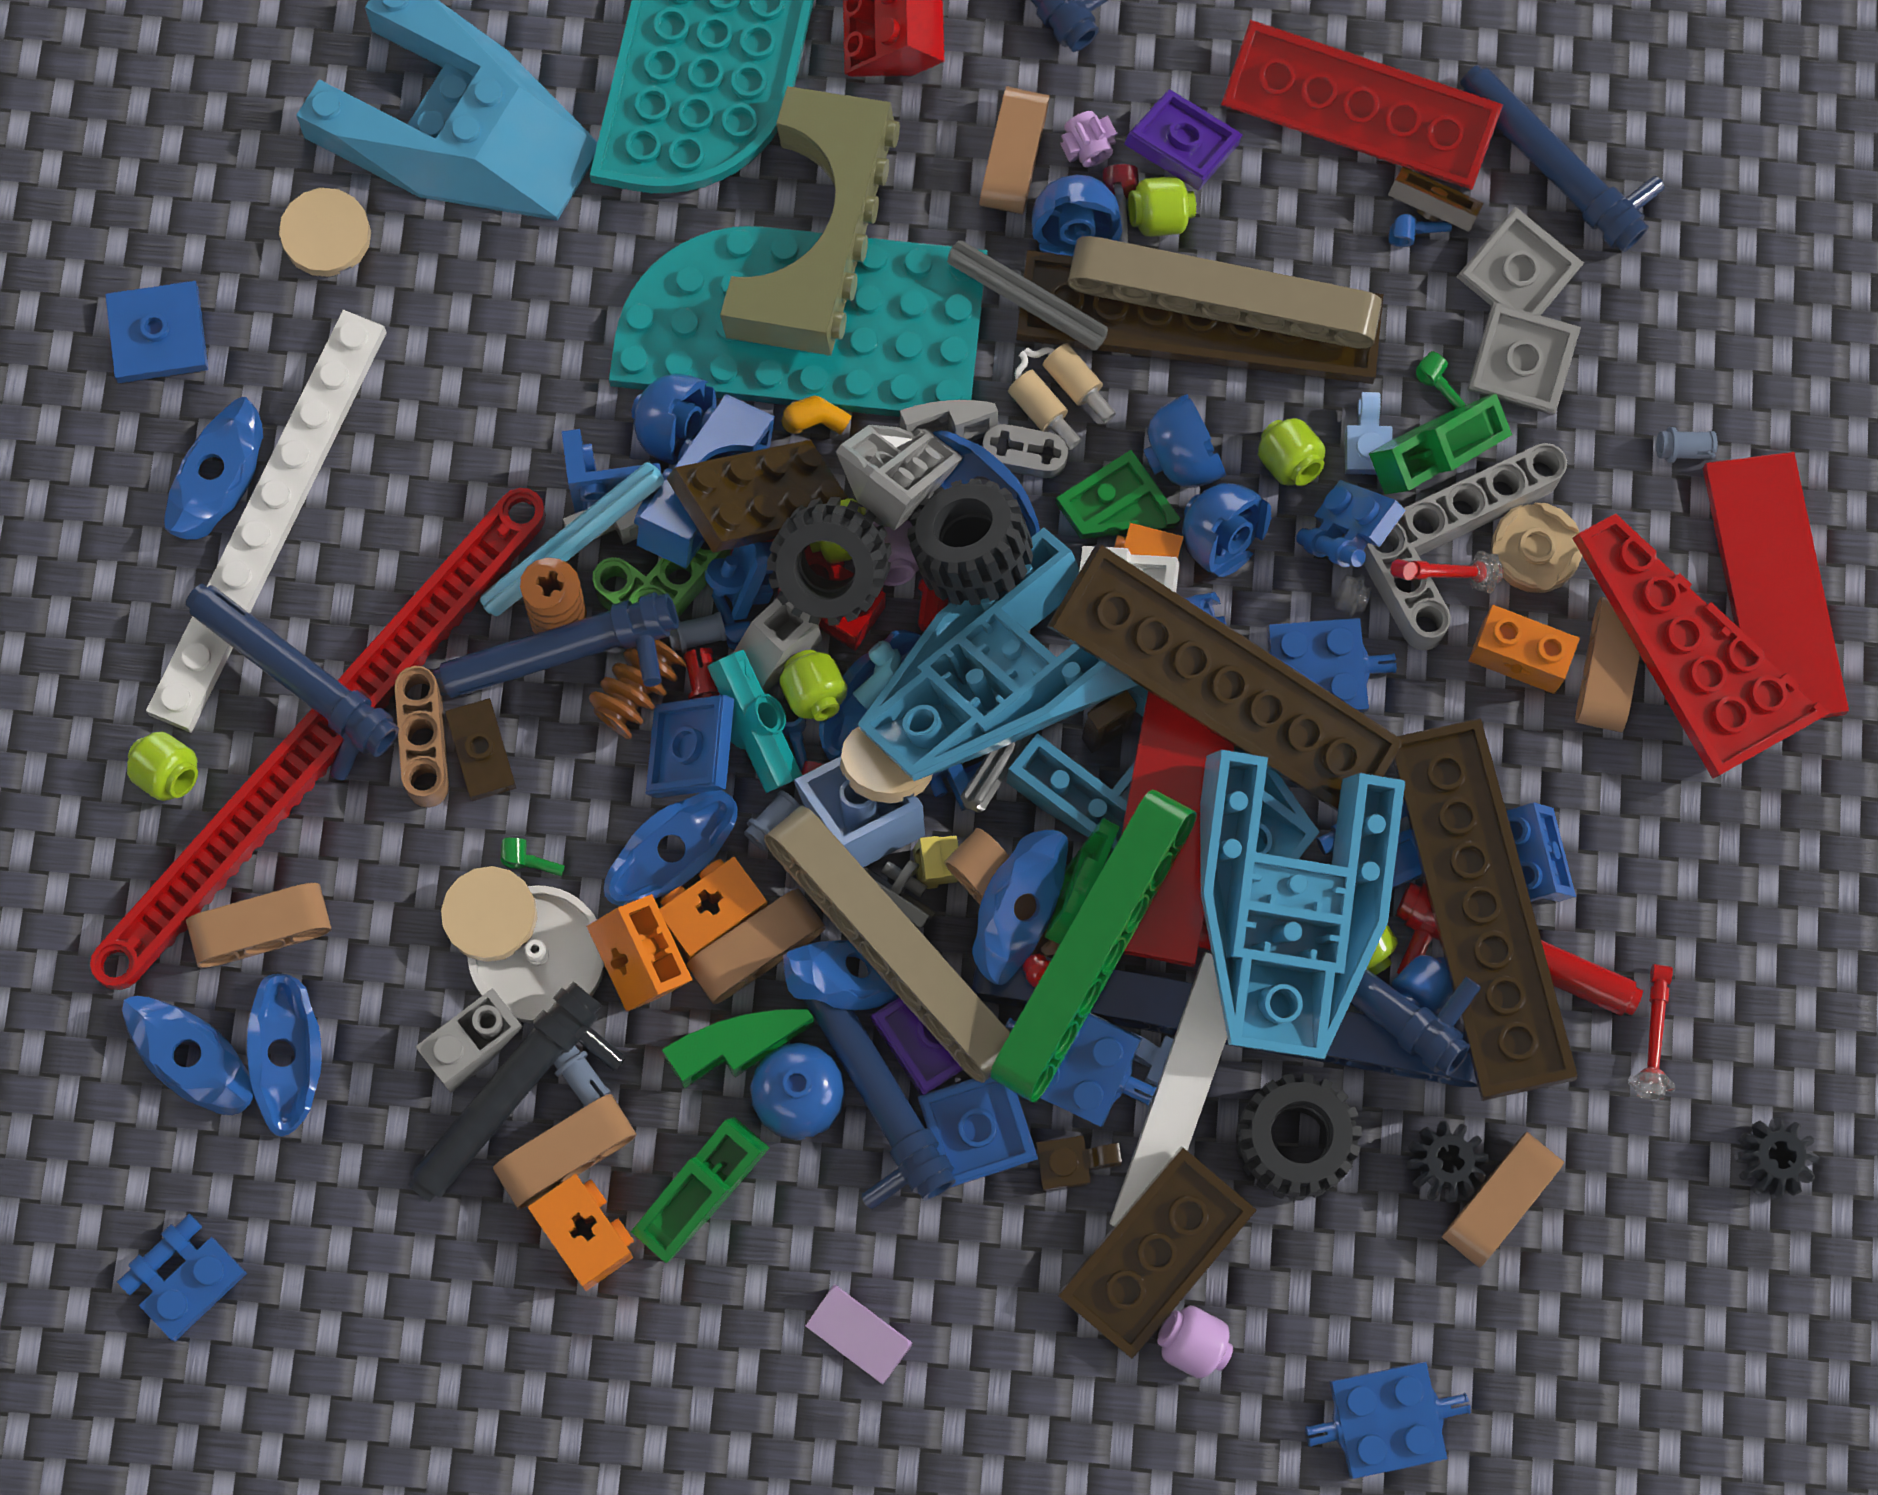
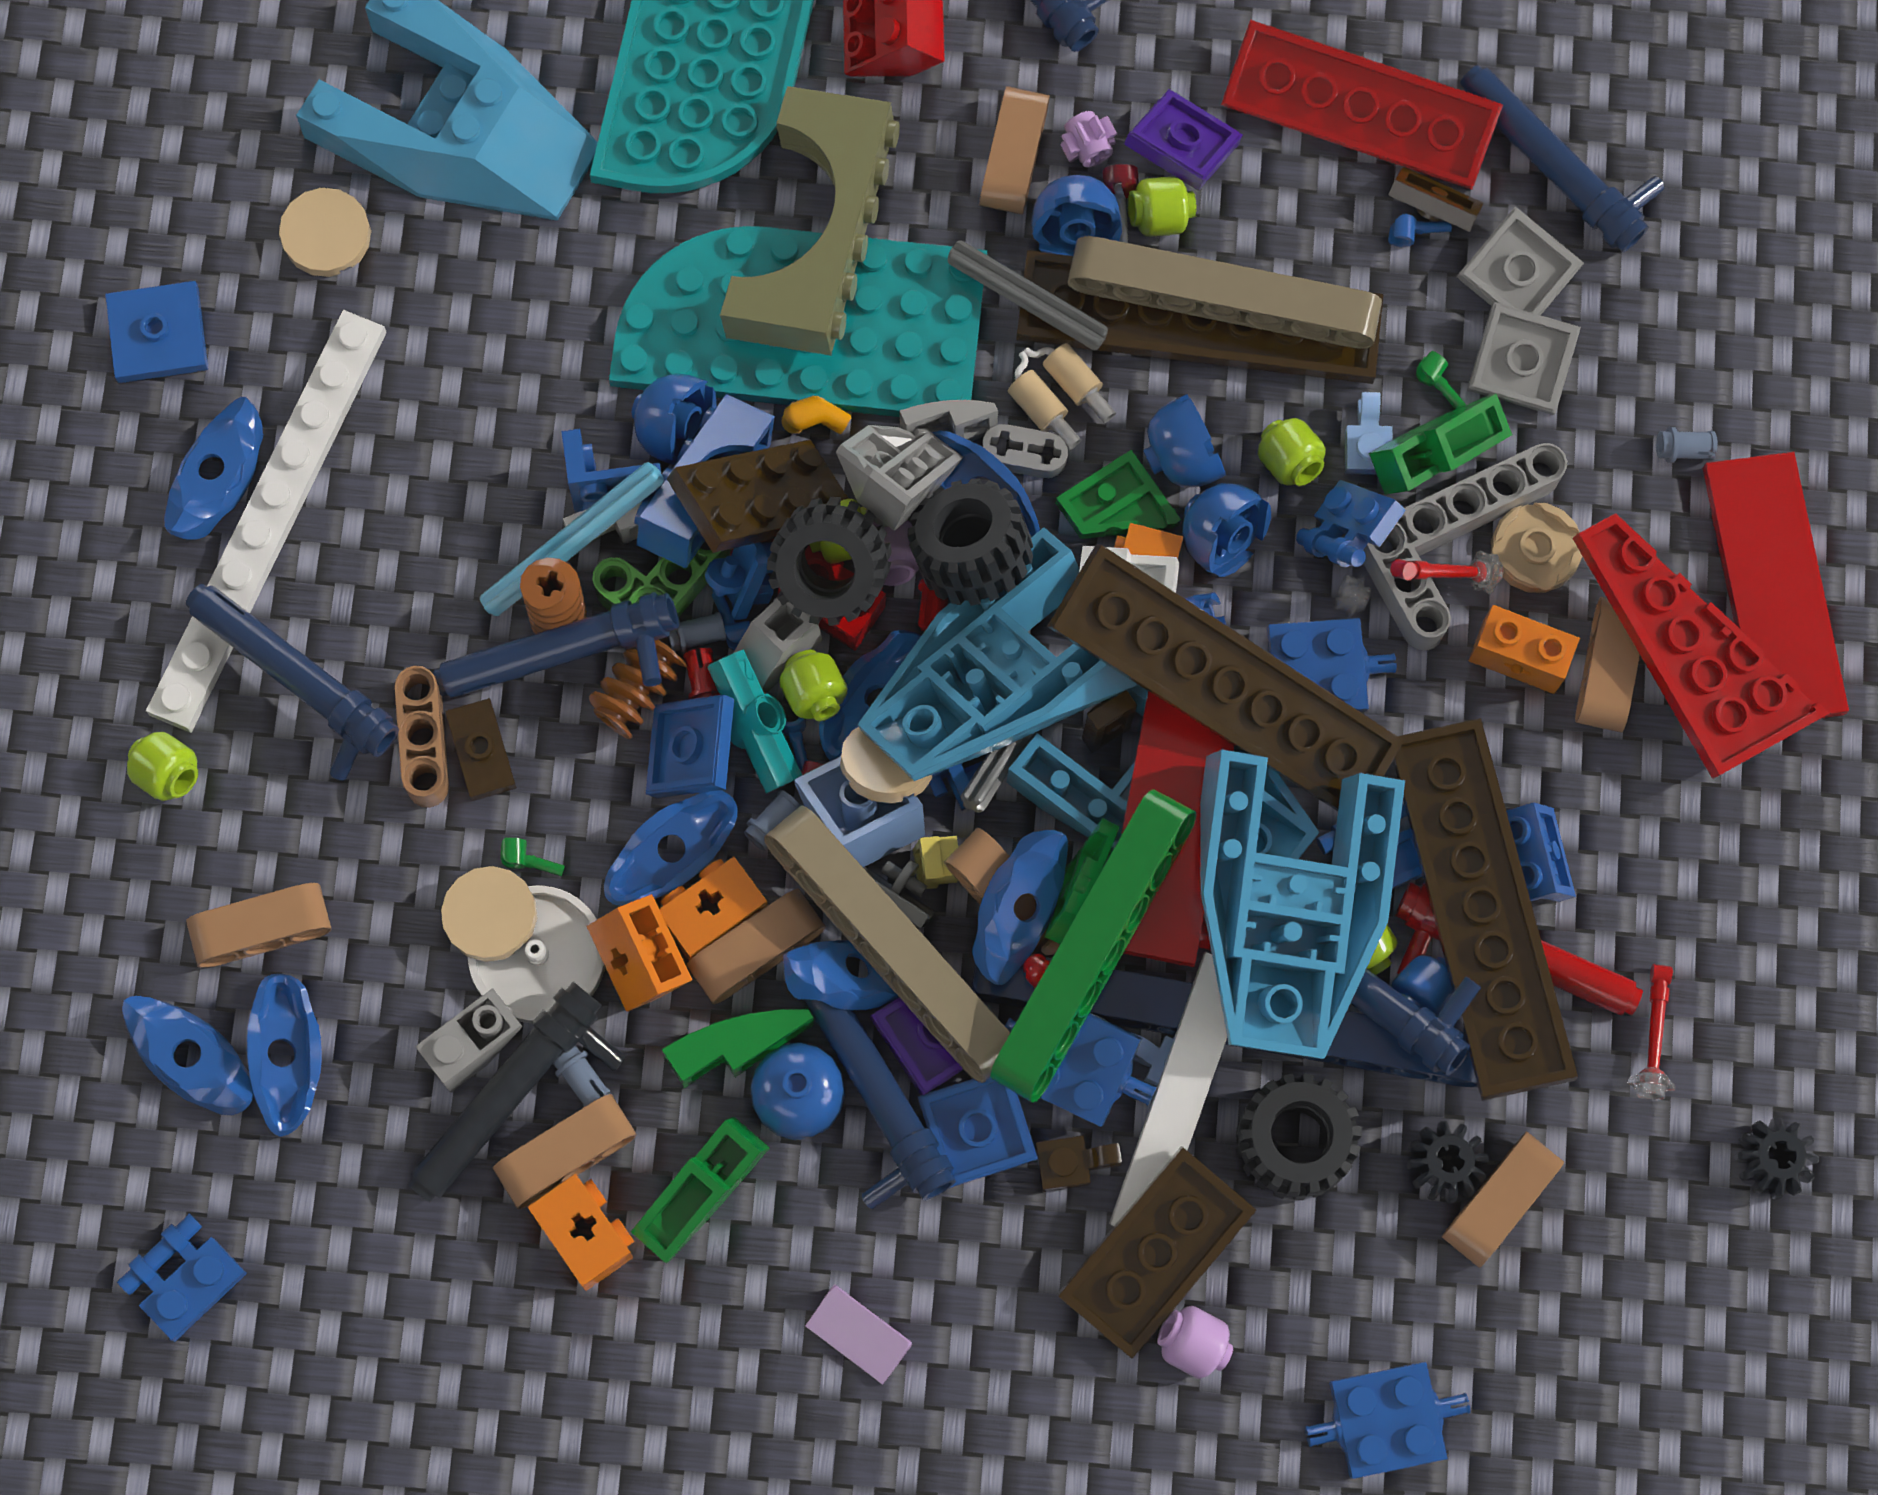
(313, 745): red gear -> none
(887, 662): medium azure arm -> none

